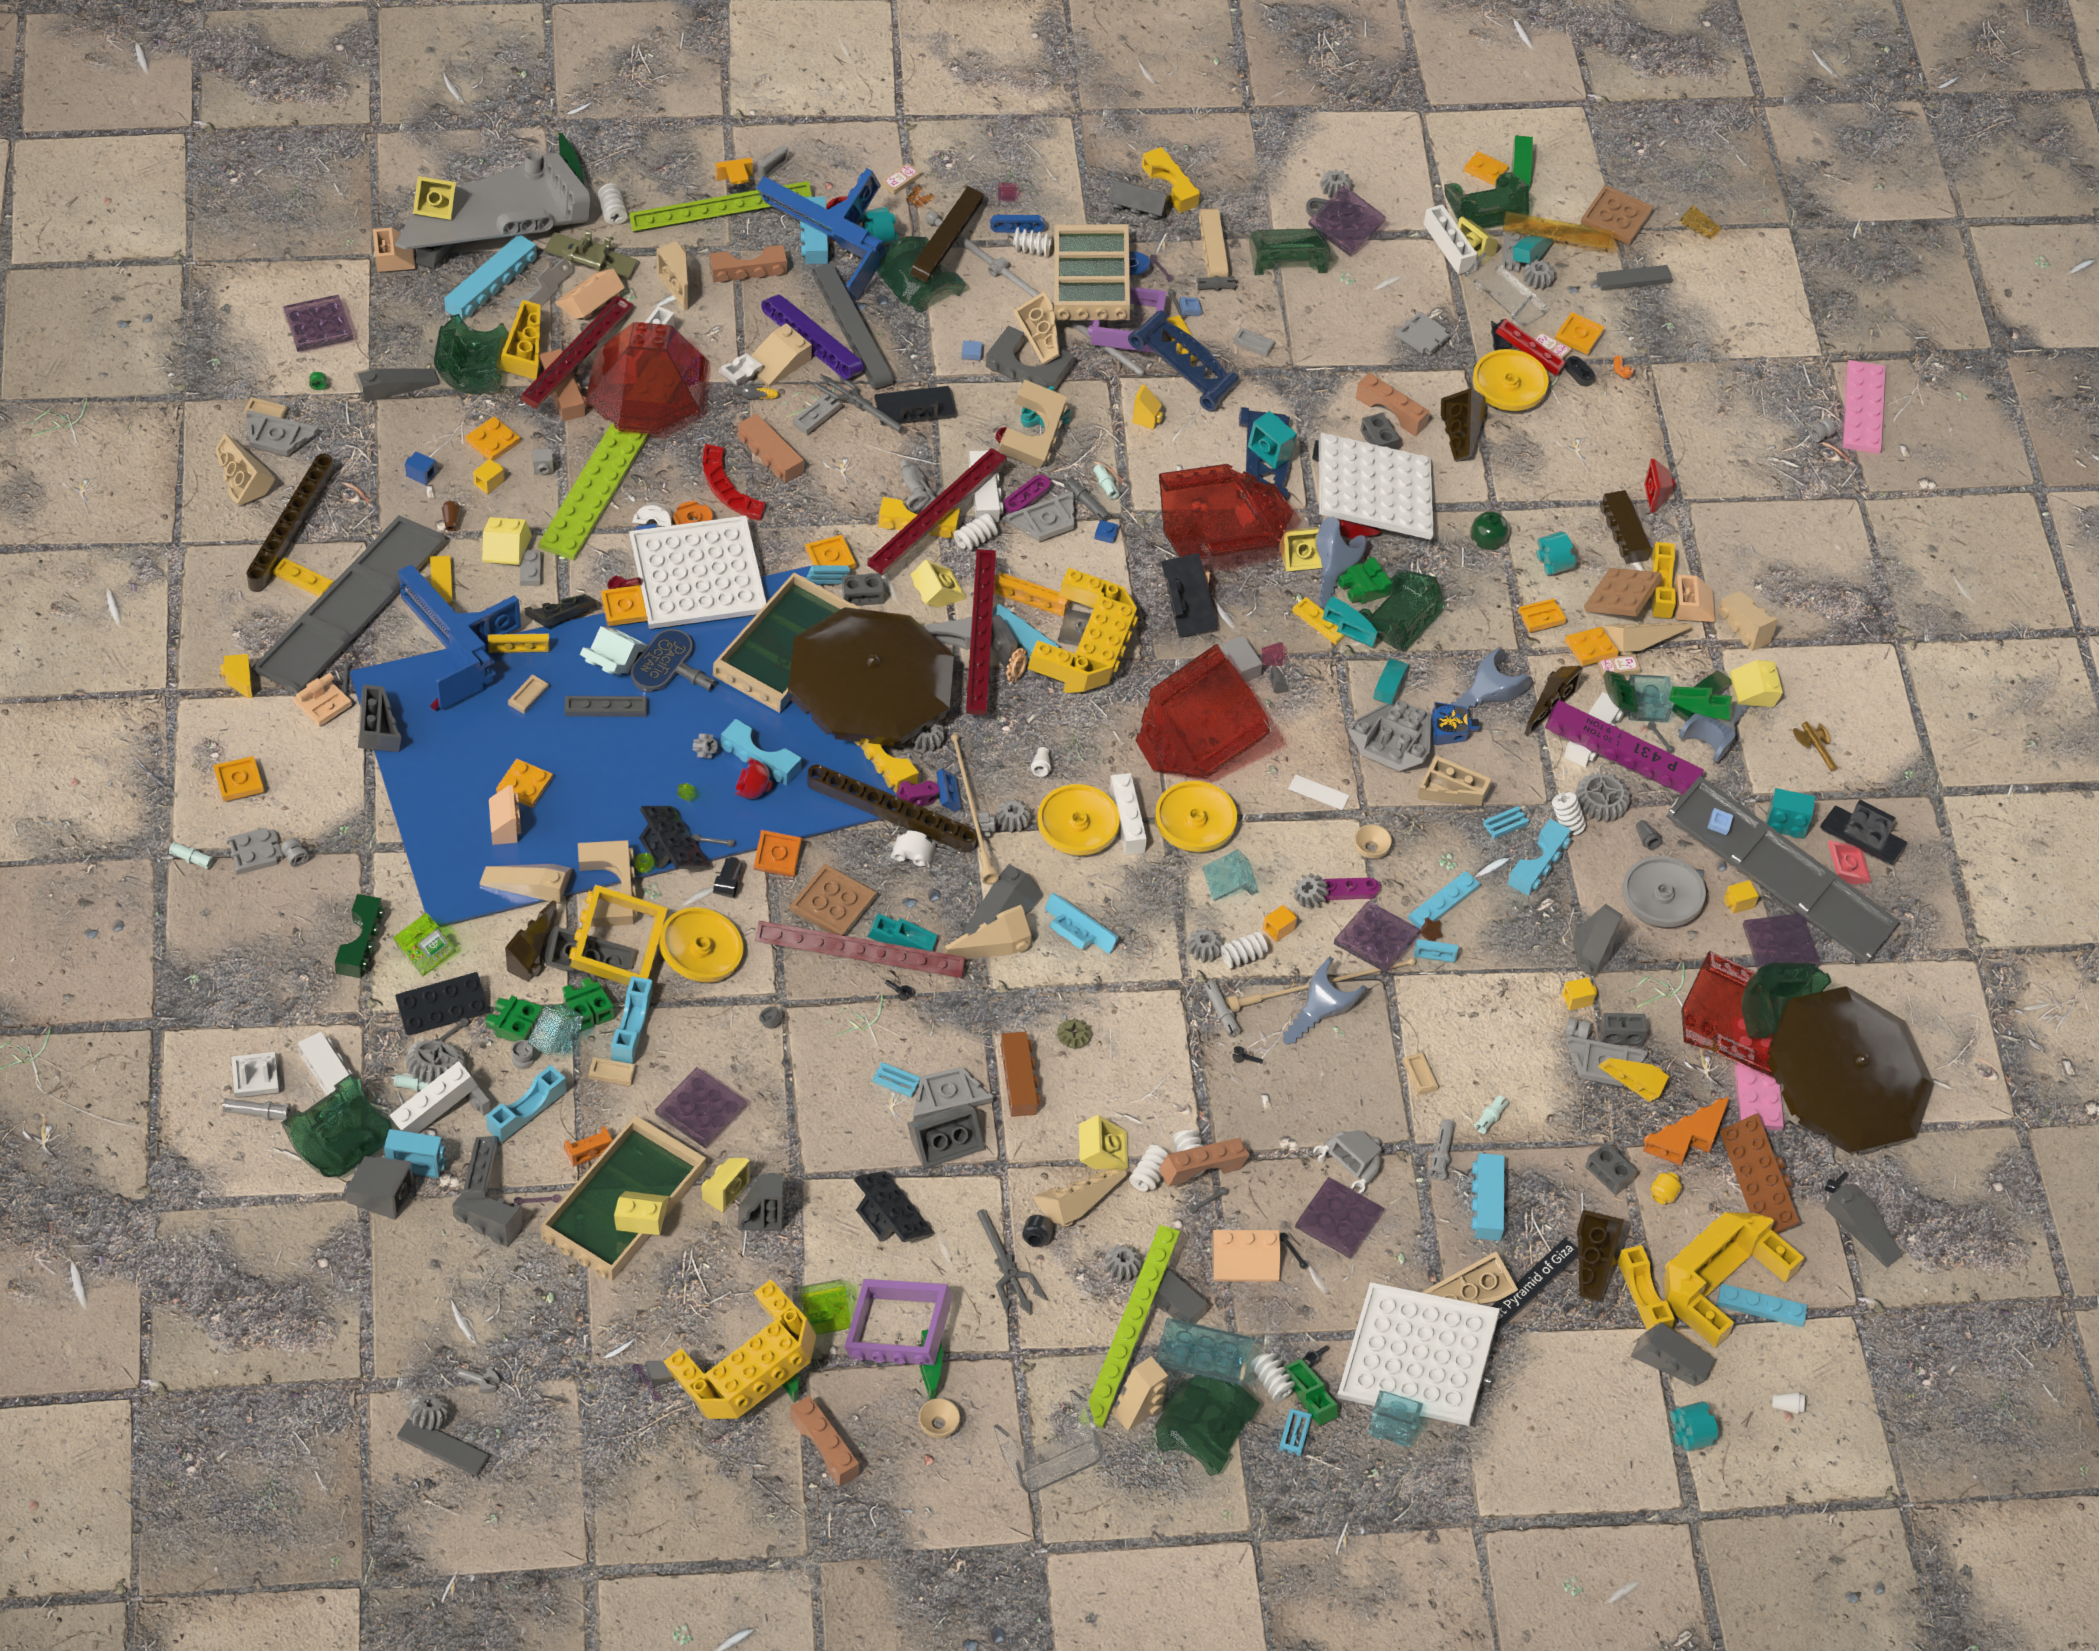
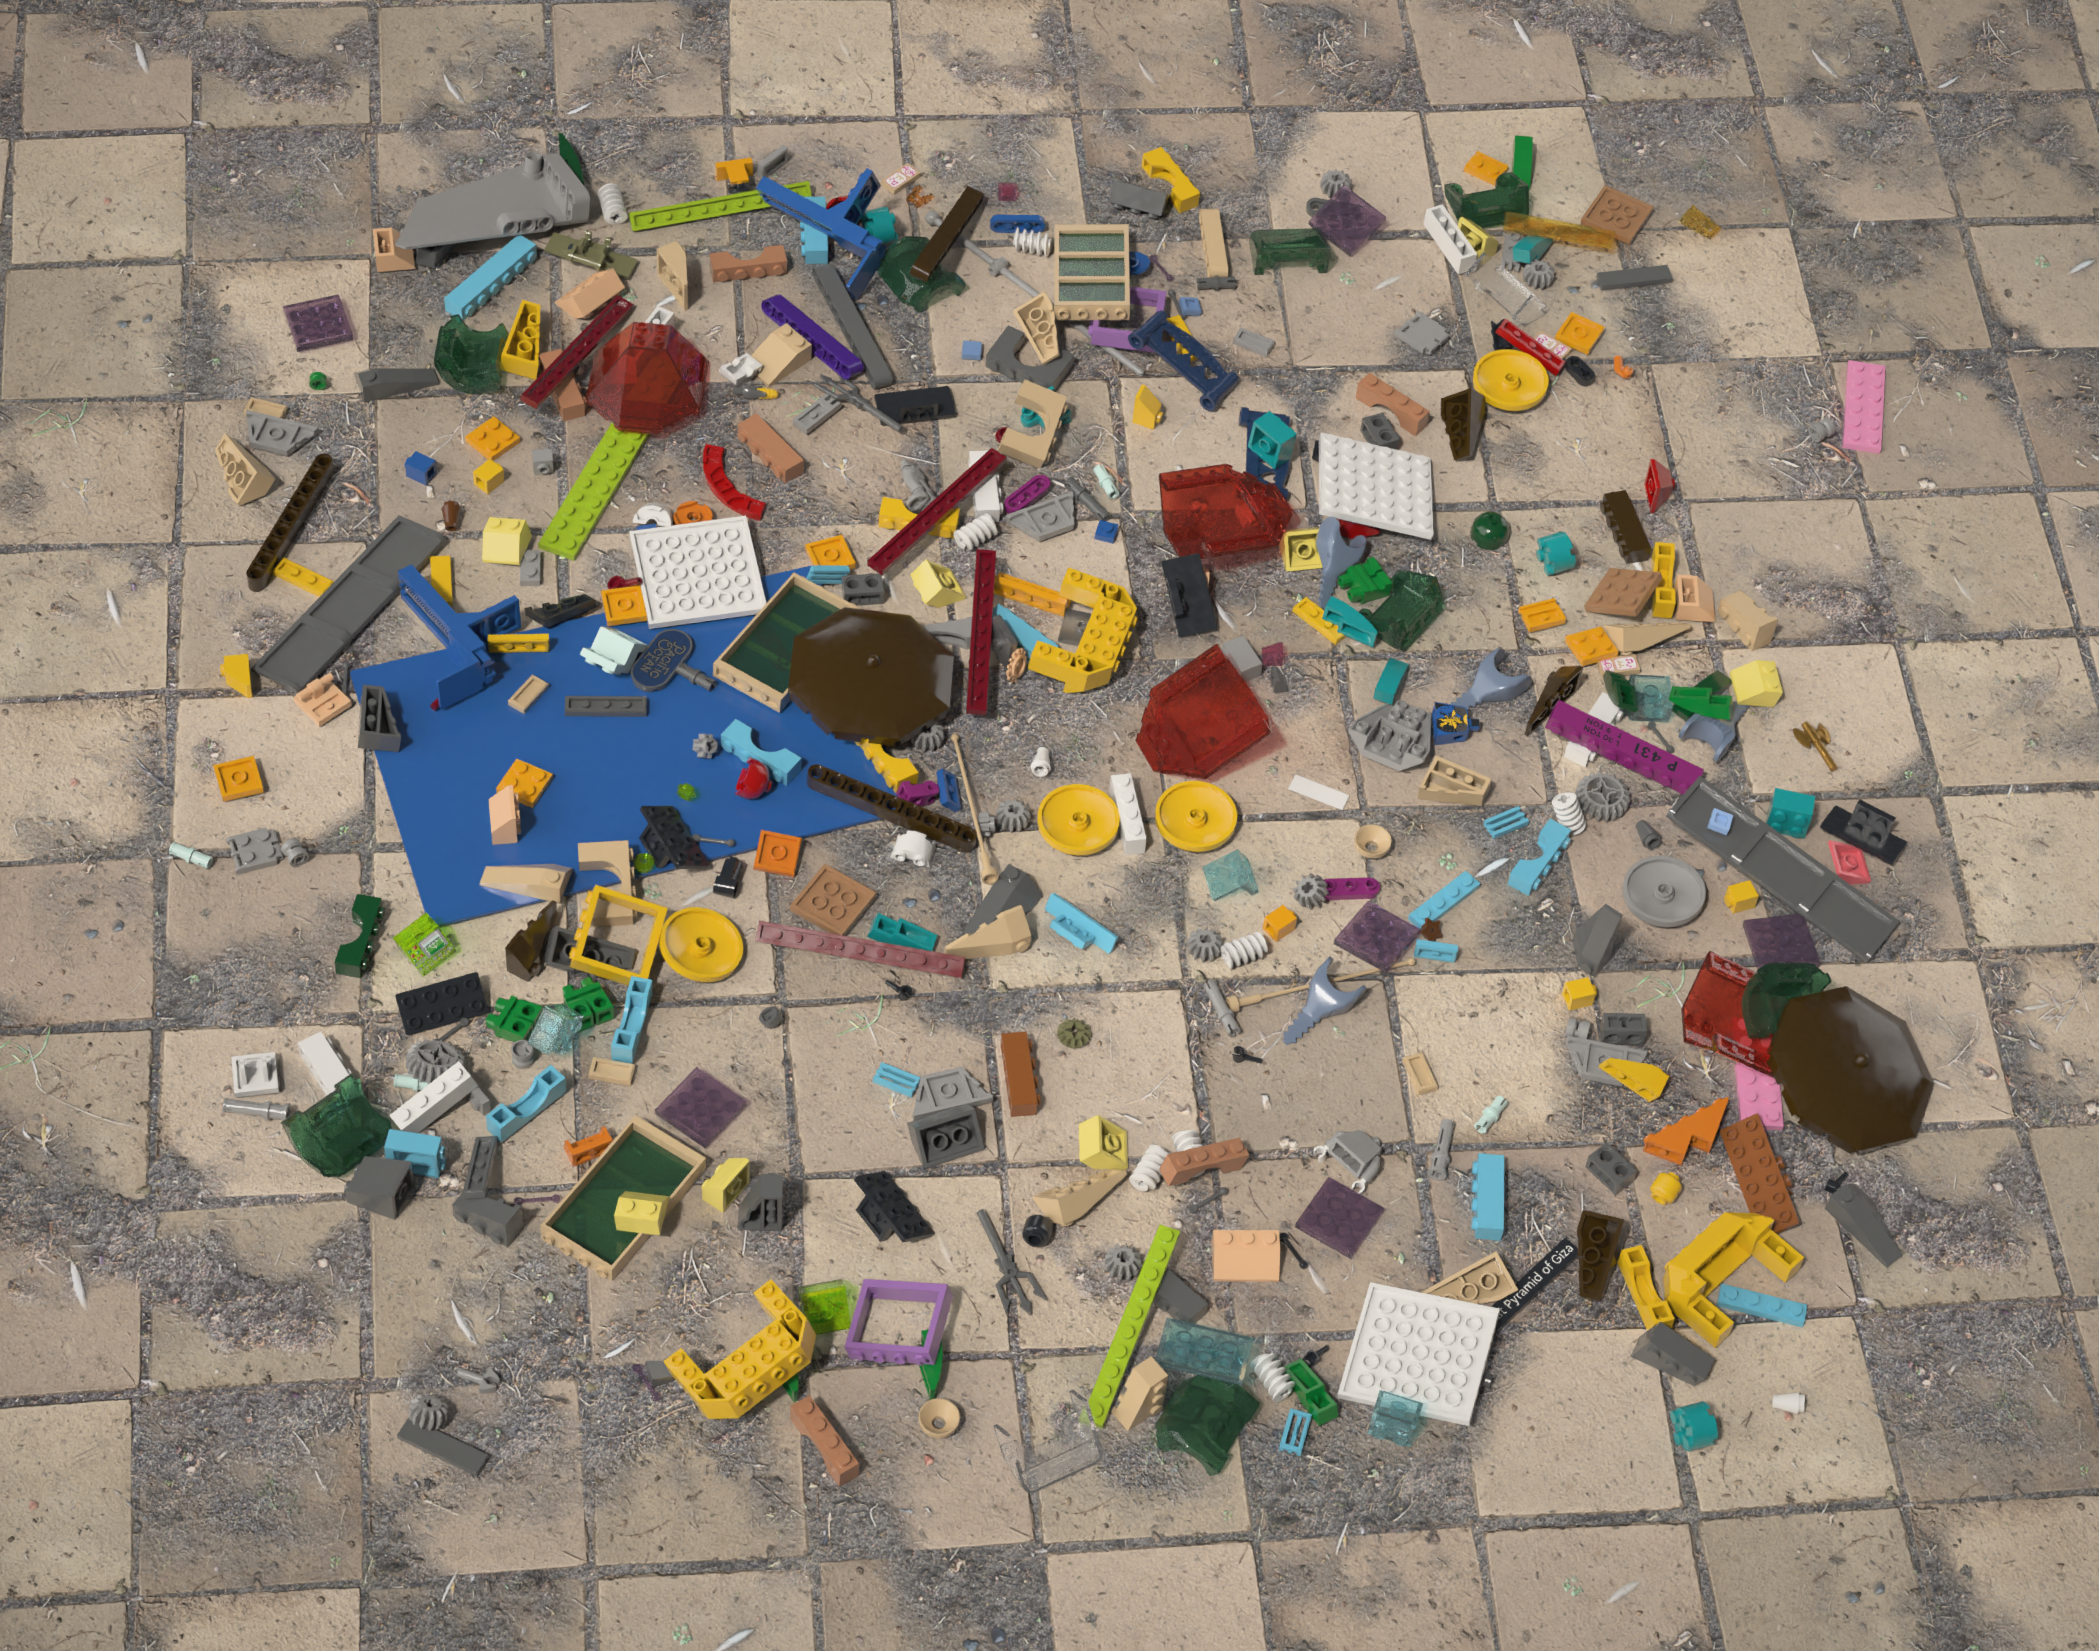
(434, 197): light yellow slope -> none
(548, 284): light grey piece -> none

